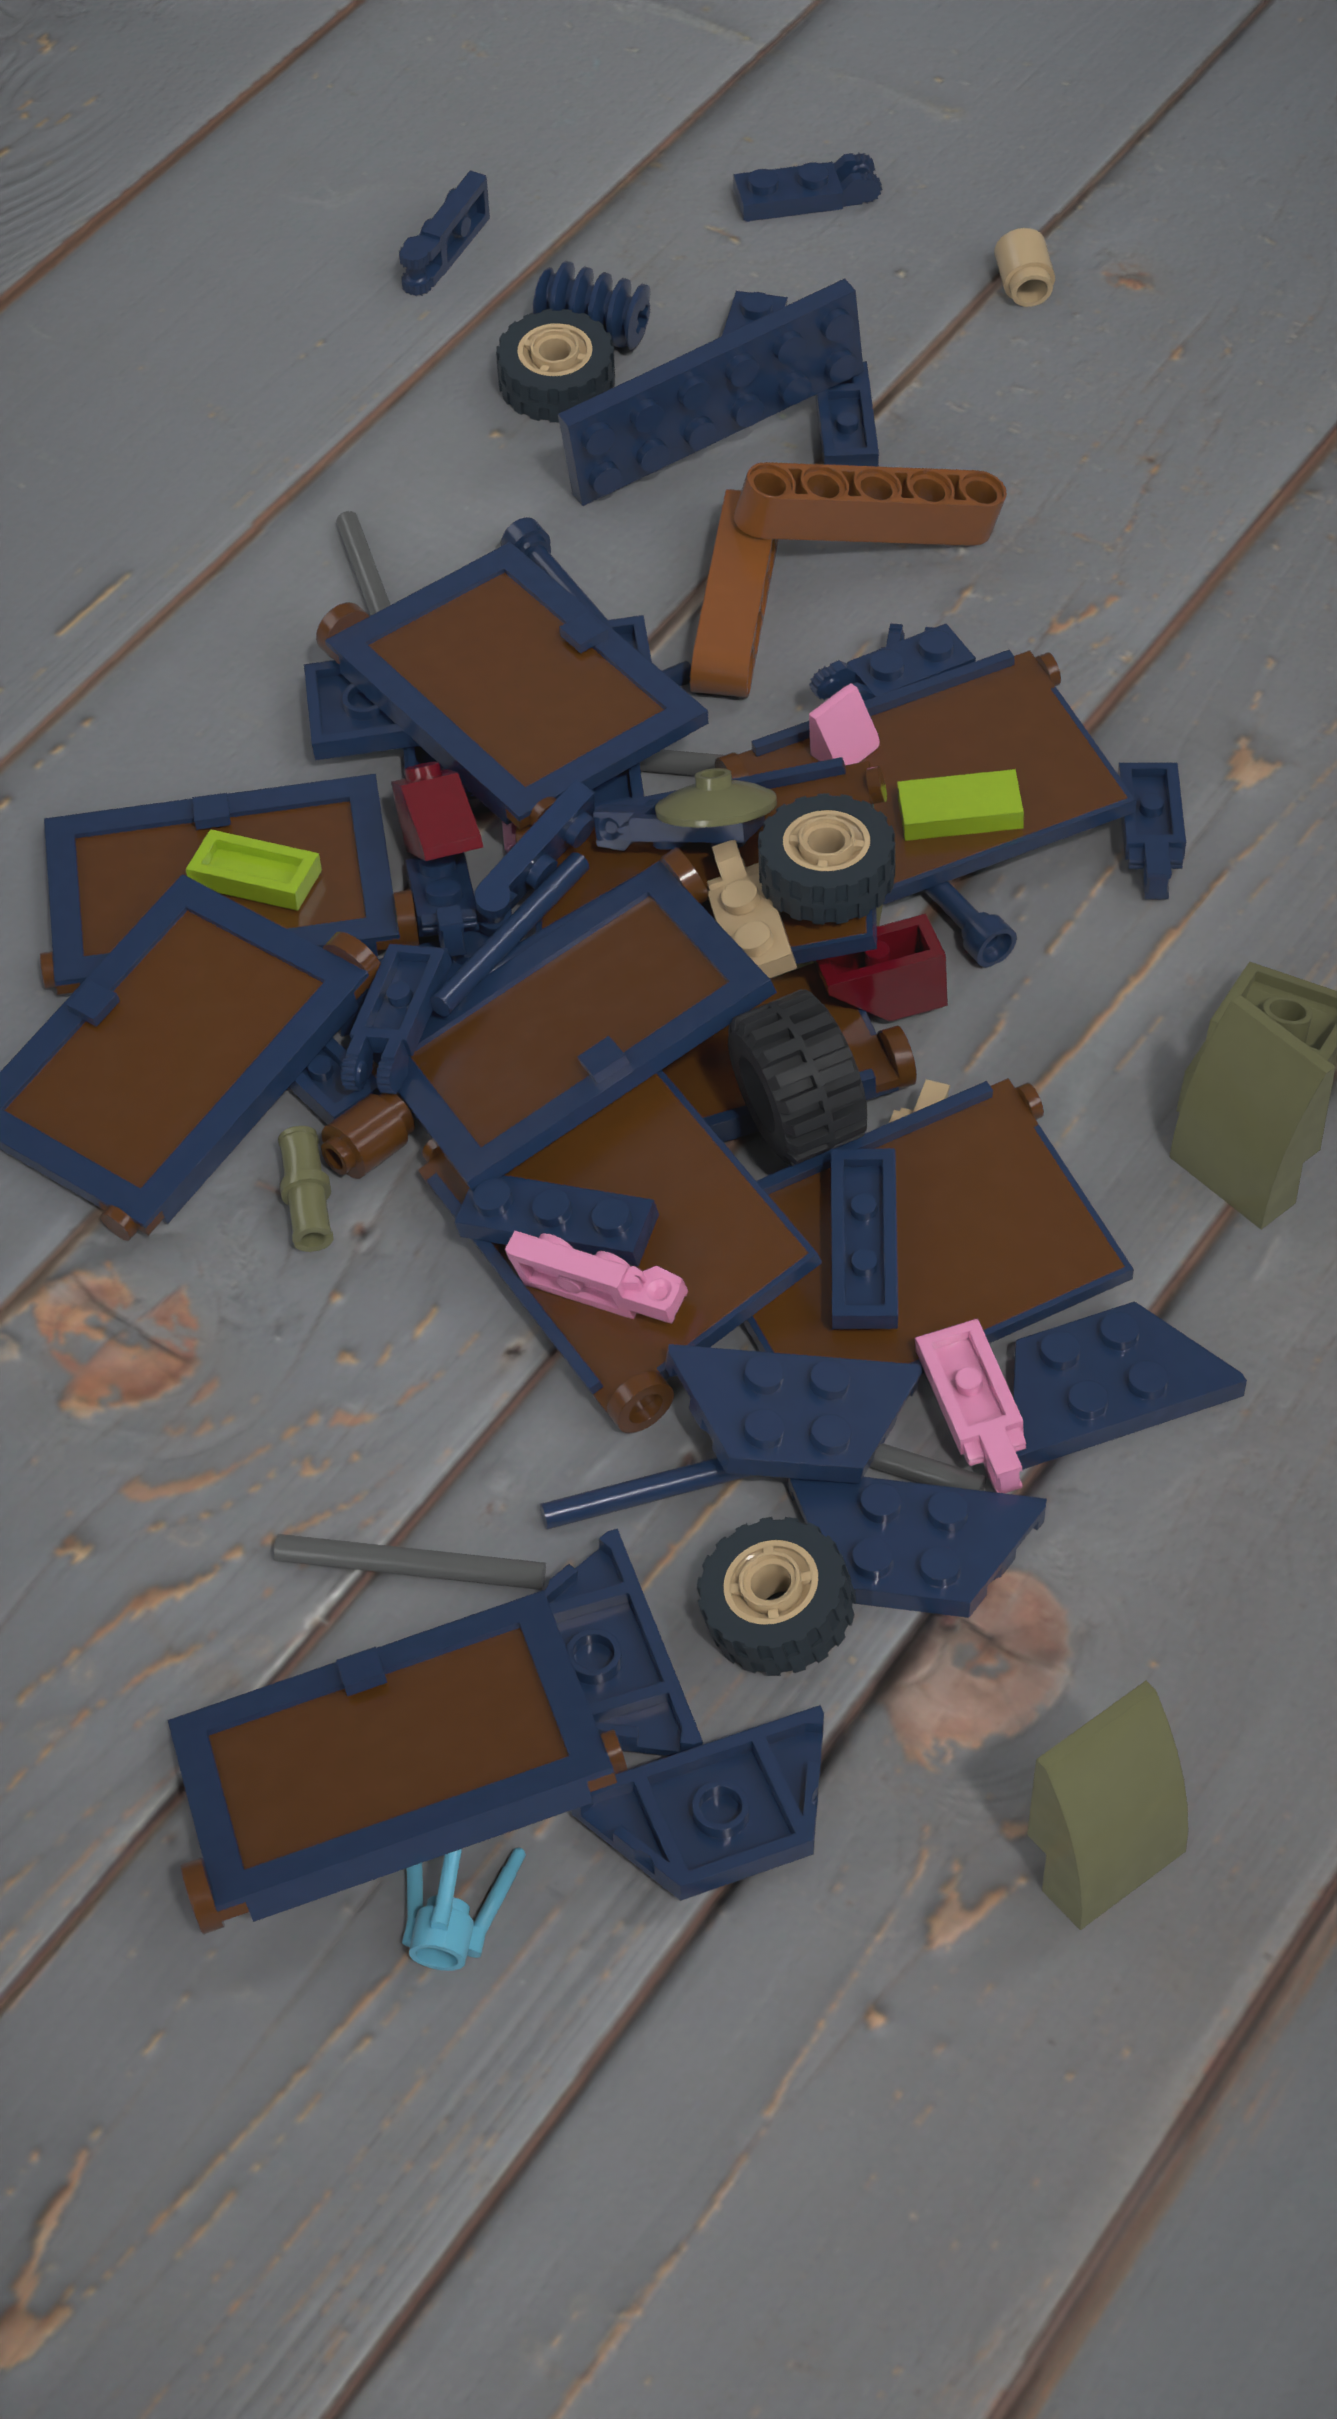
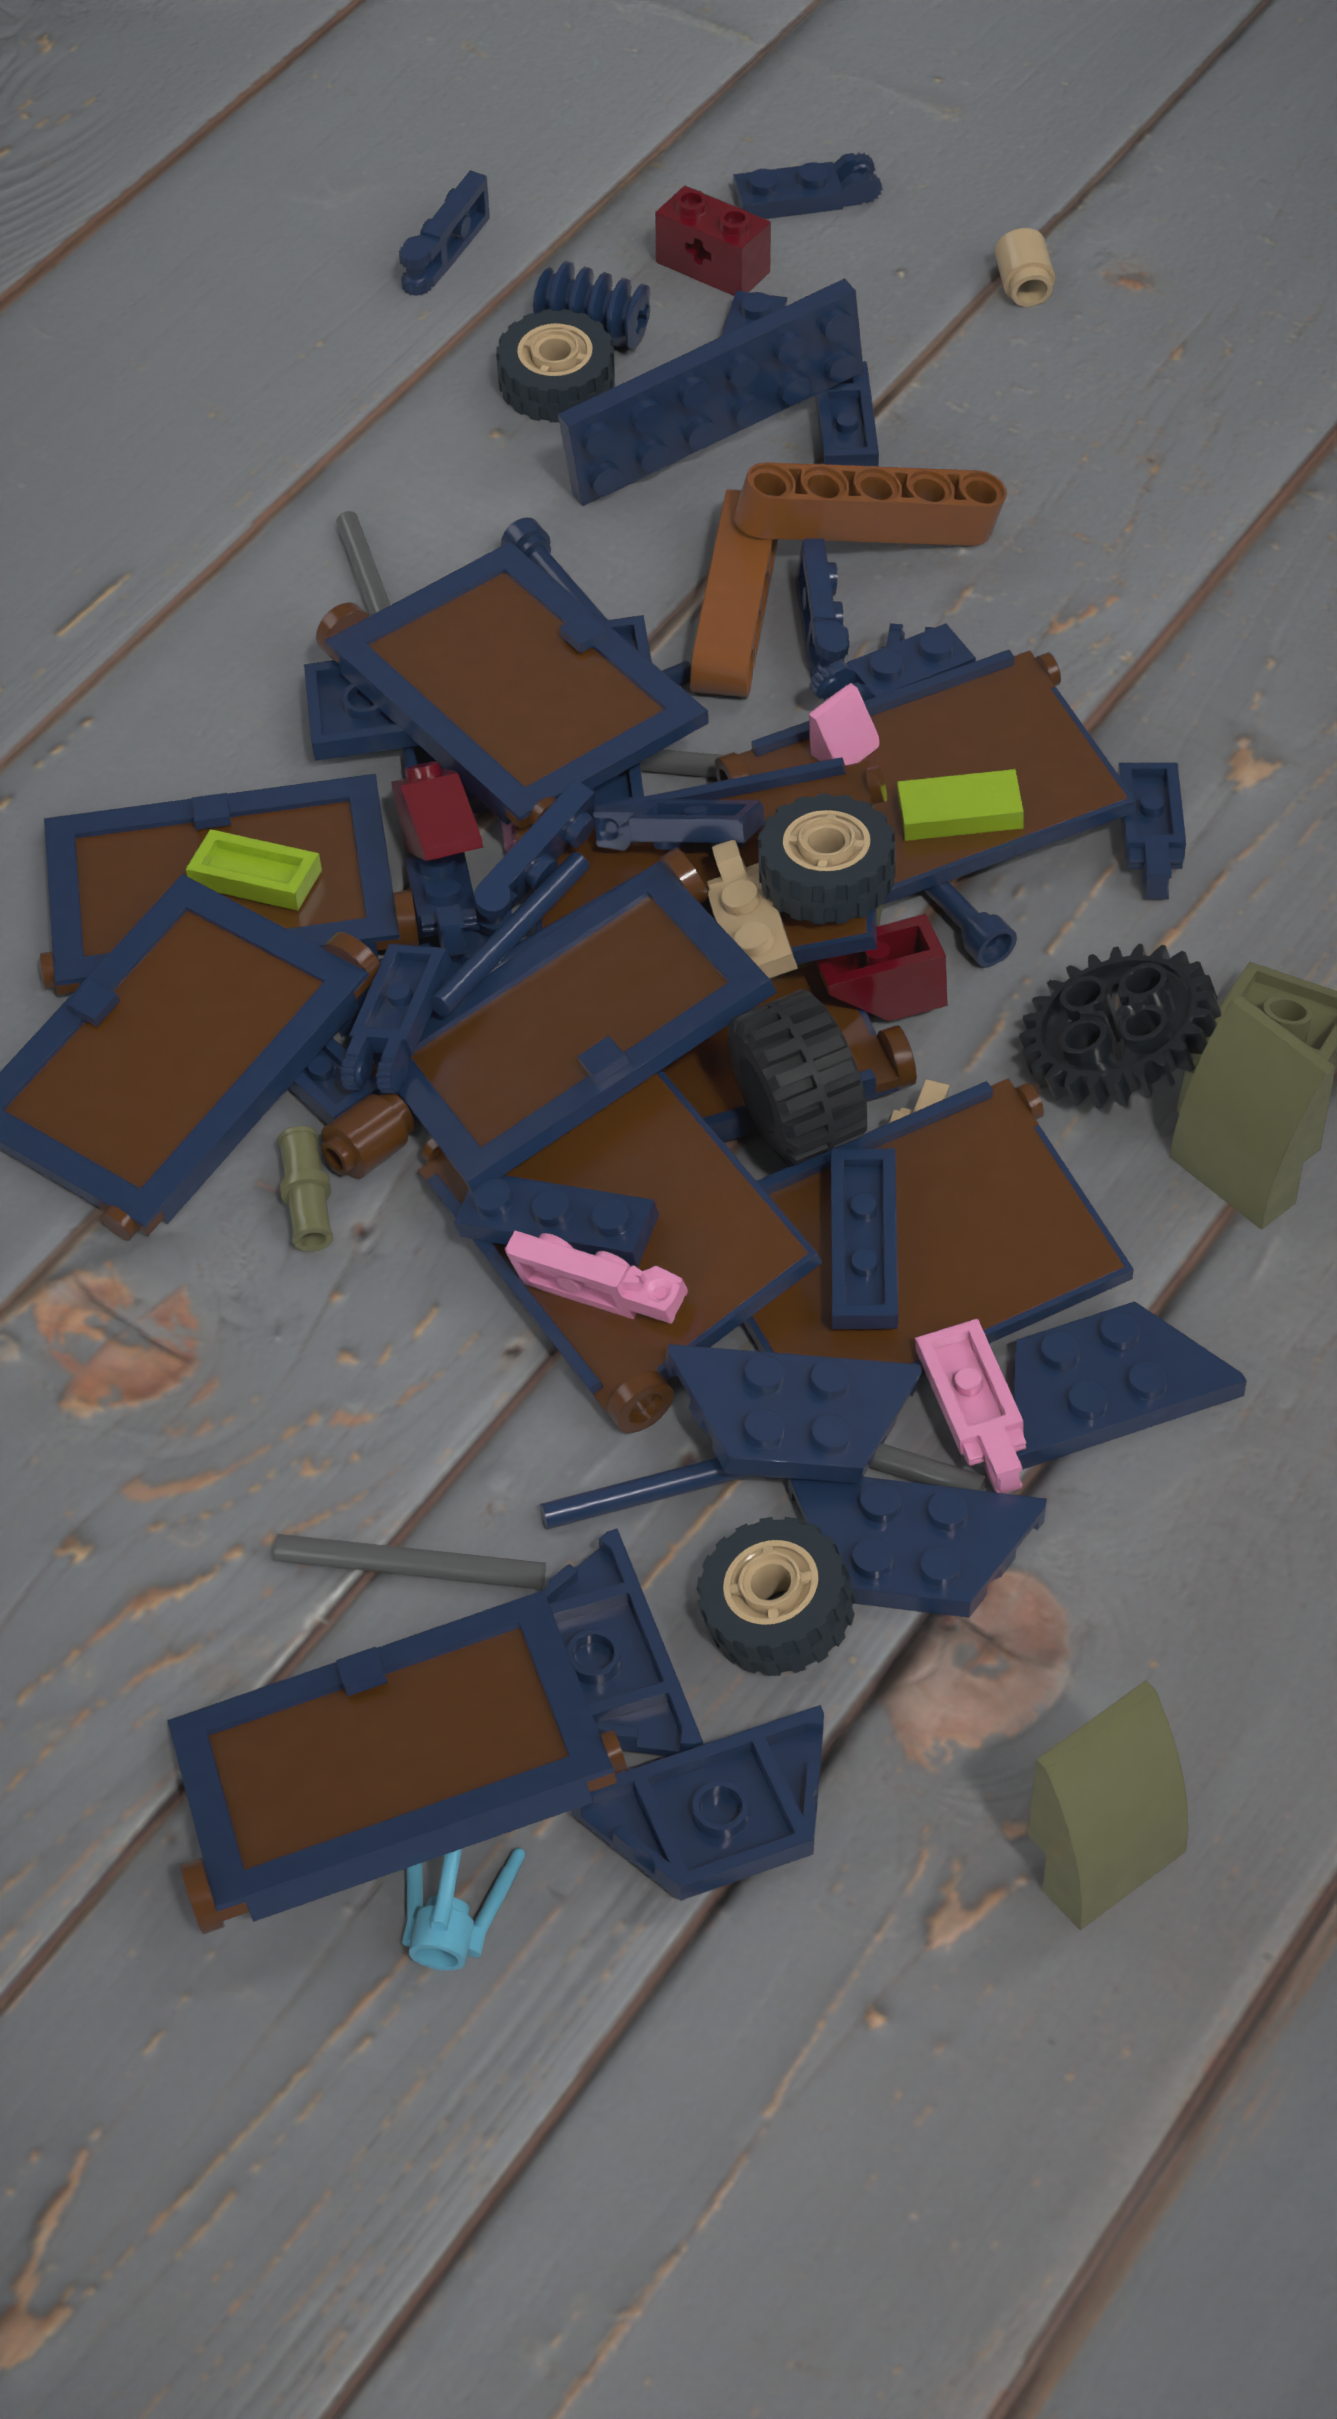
(712, 241): none -> dark red brick
(715, 801): olive dish -> none
(820, 615): none -> dark blue hinge
(1162, 1020): none -> black gear

